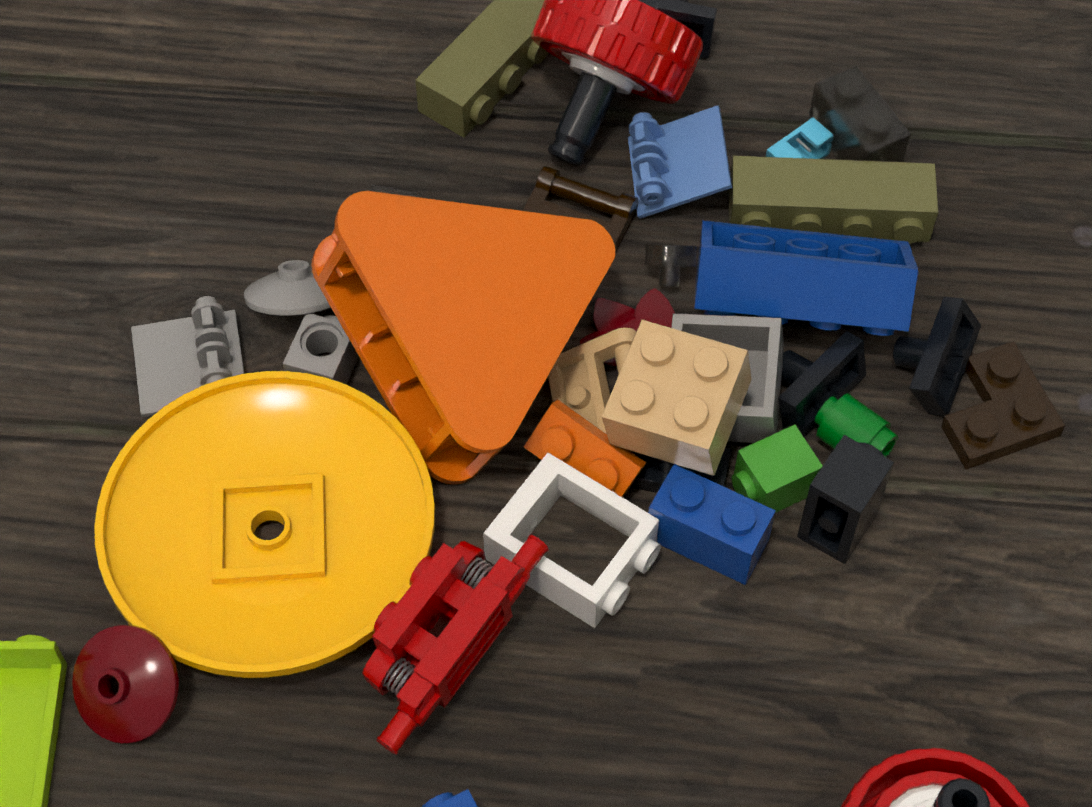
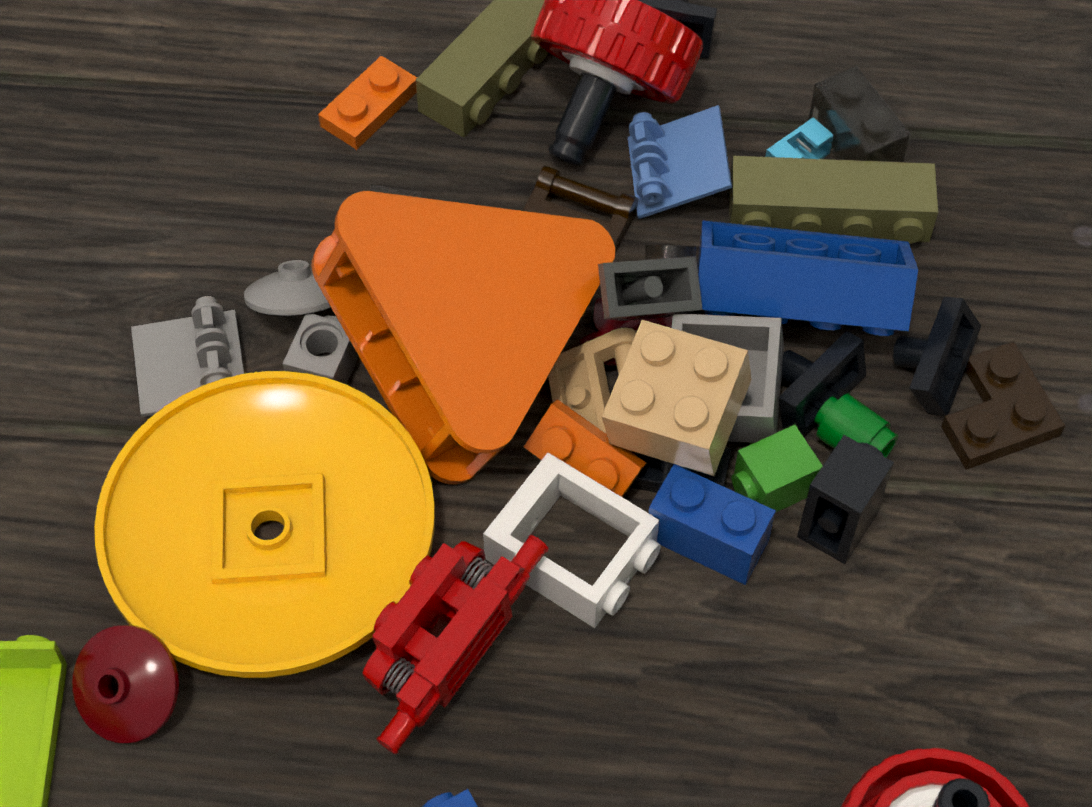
(368, 102): none -> orange plate
(649, 288): none -> dark grey slope

